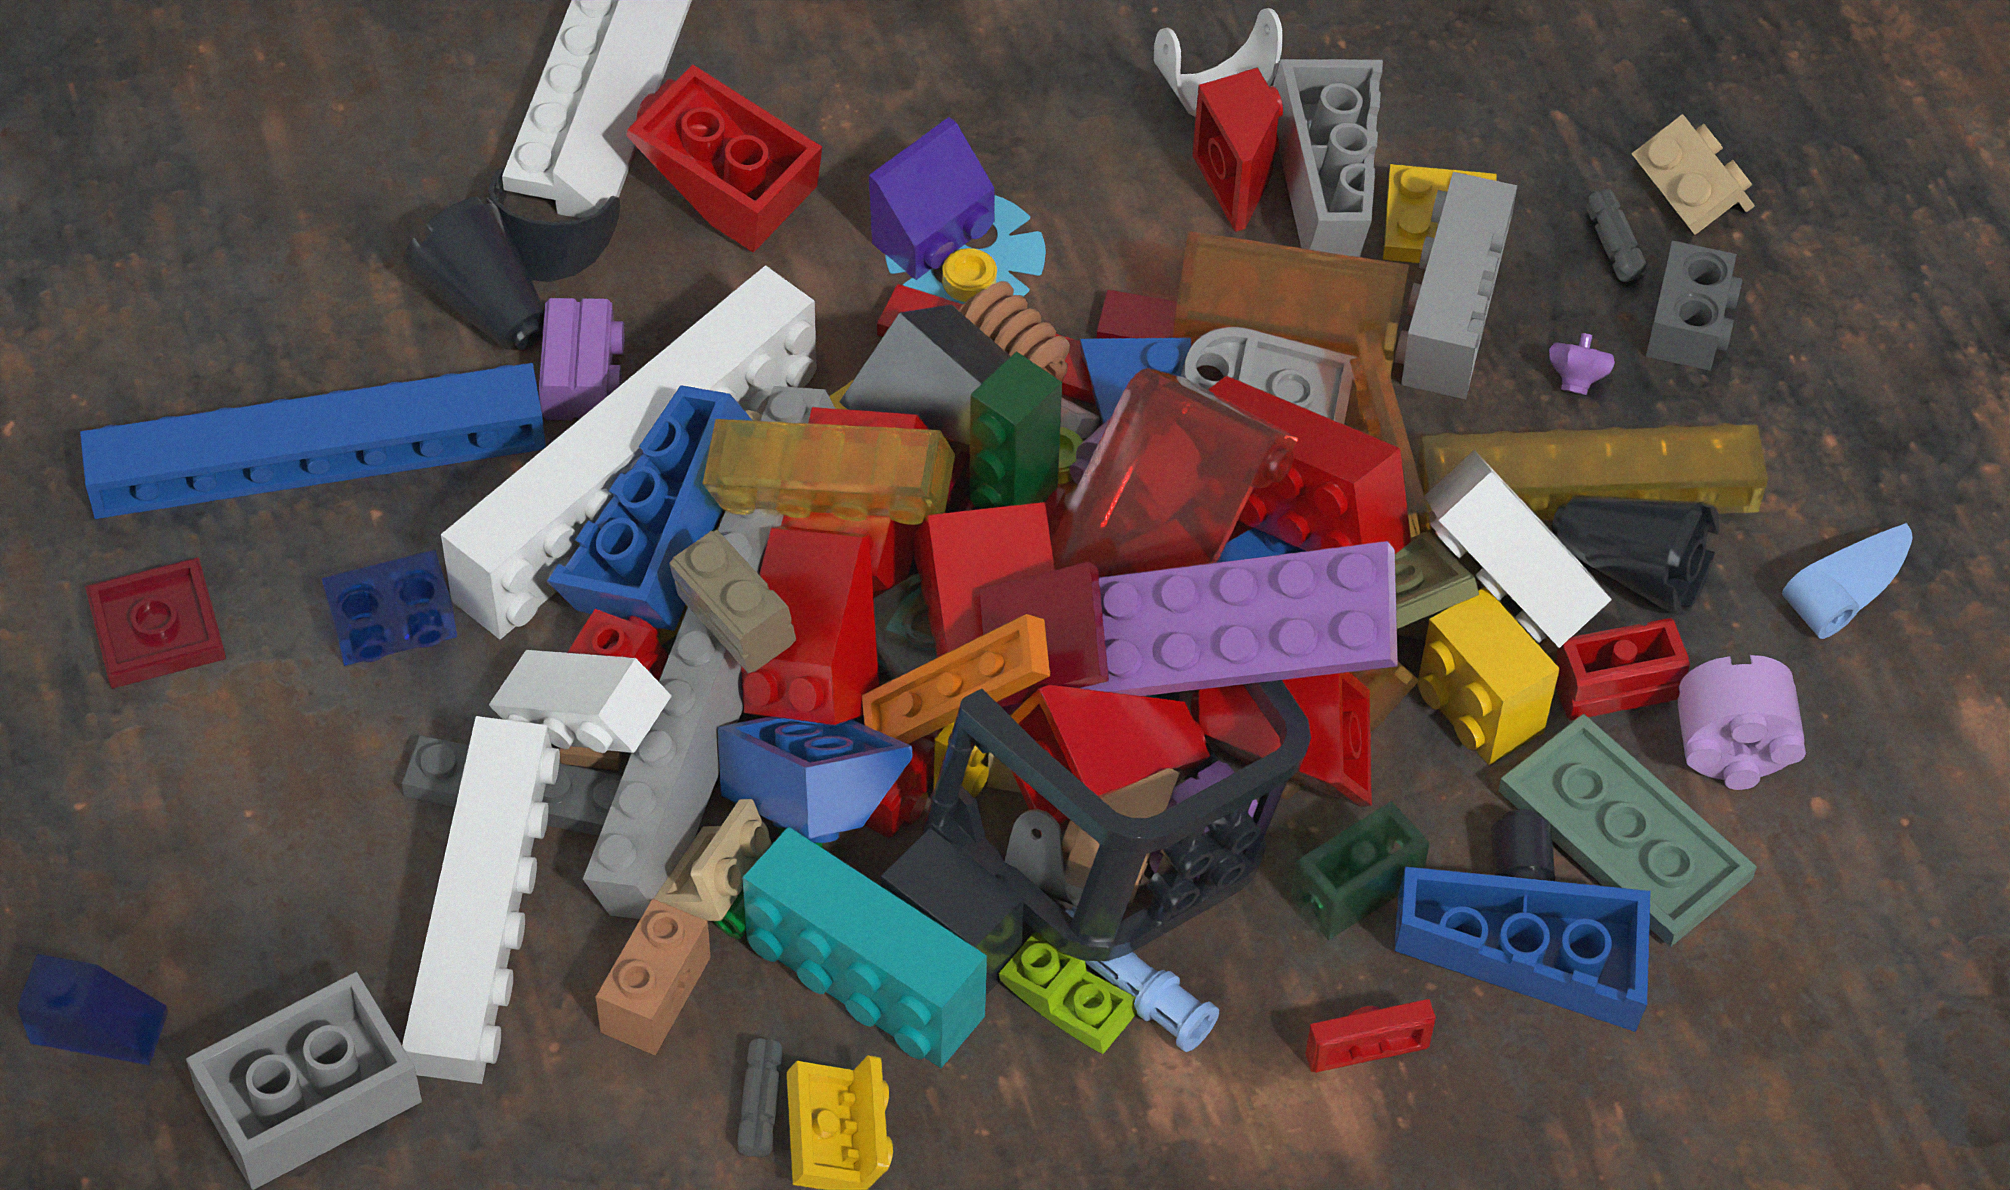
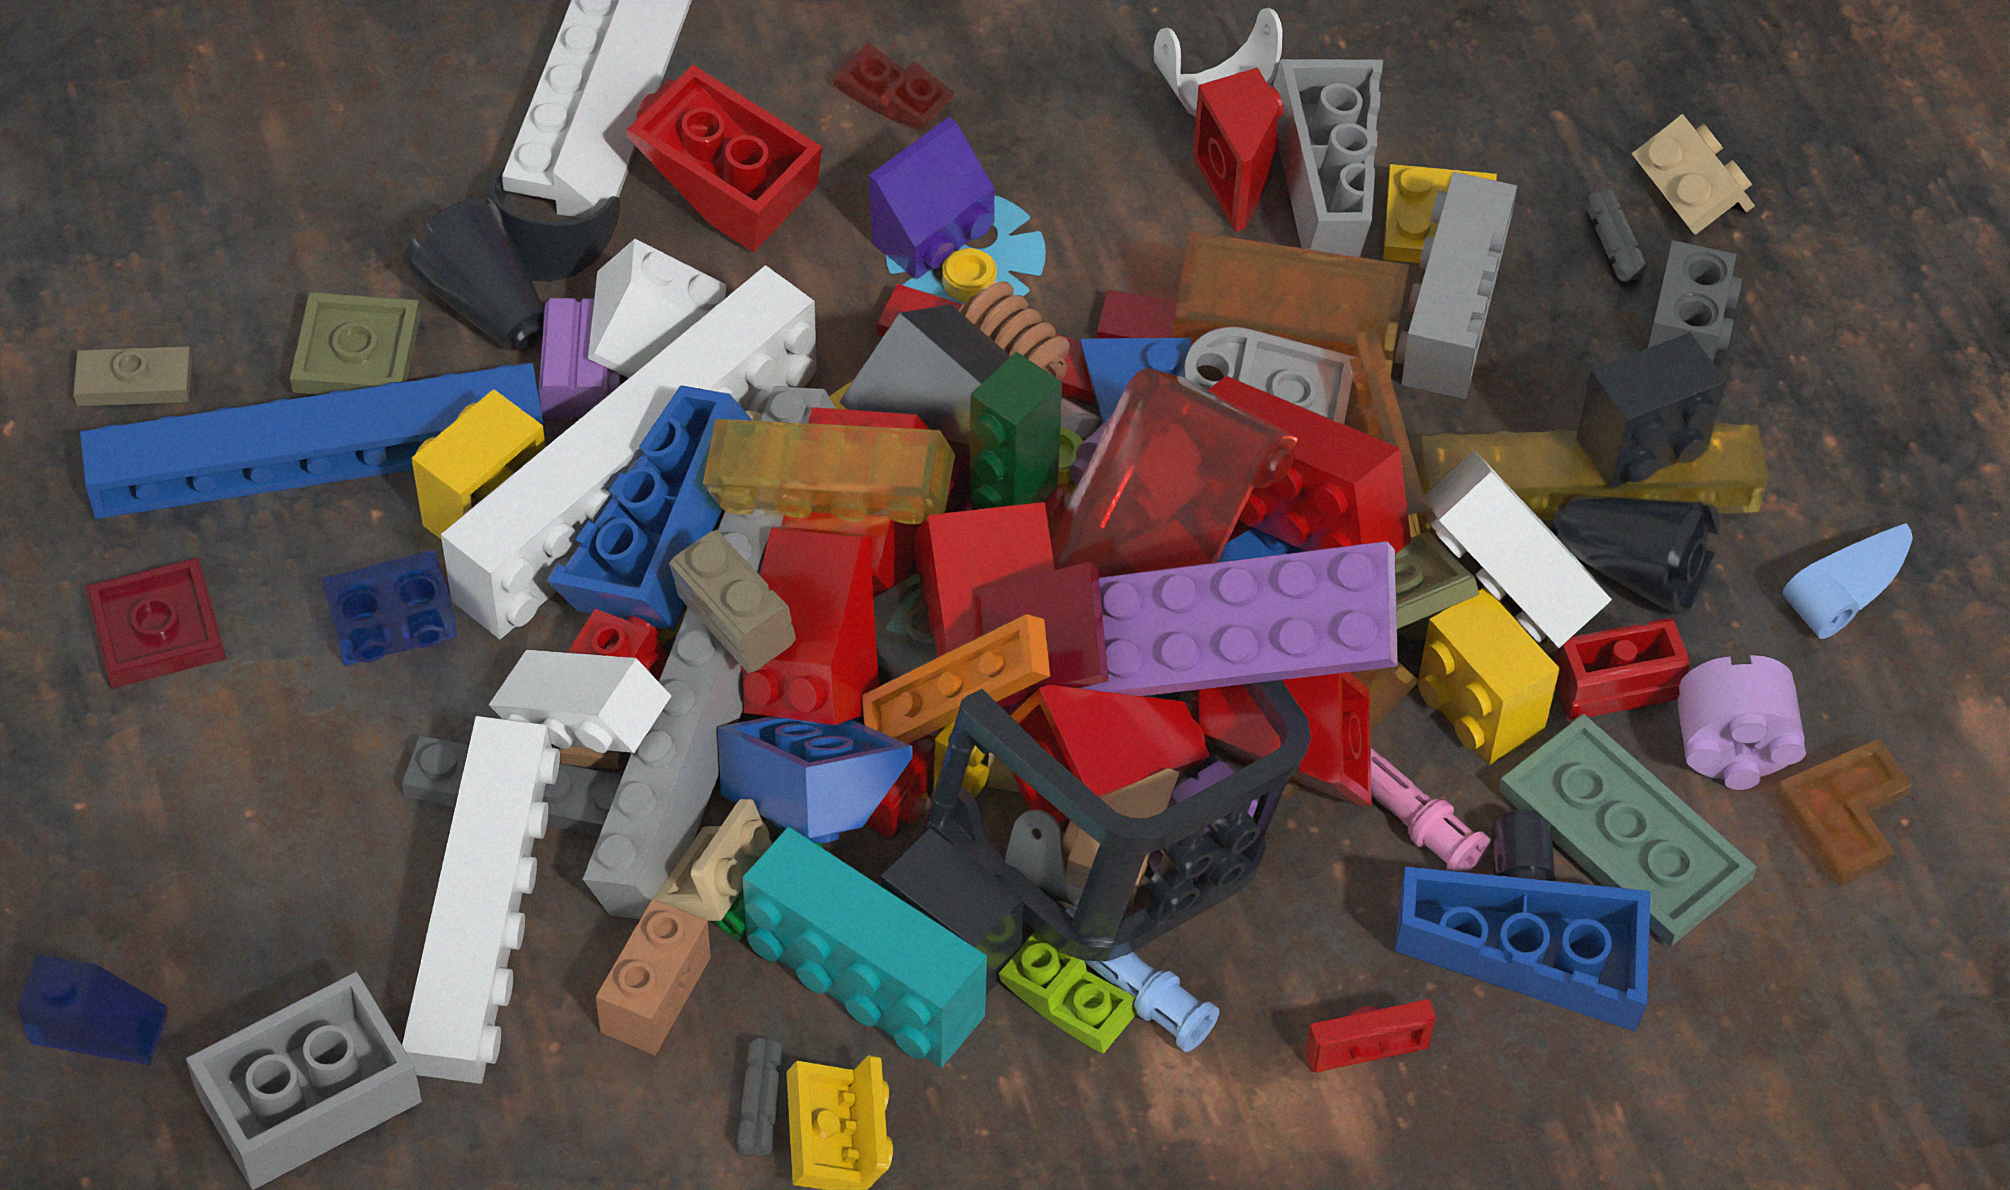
(132, 376): none -> dark tan plate
(354, 343): none -> olive plate
(473, 459): none -> yellow brick
(645, 305): none -> white slope
(888, 89): none -> clear red slope
(1356, 871): clear green brick -> none
(1428, 820): none -> bright pink pin
(1580, 364): medium lavender piece -> none
(1650, 410): none -> black brick
(1833, 808): none -> clear orange plate

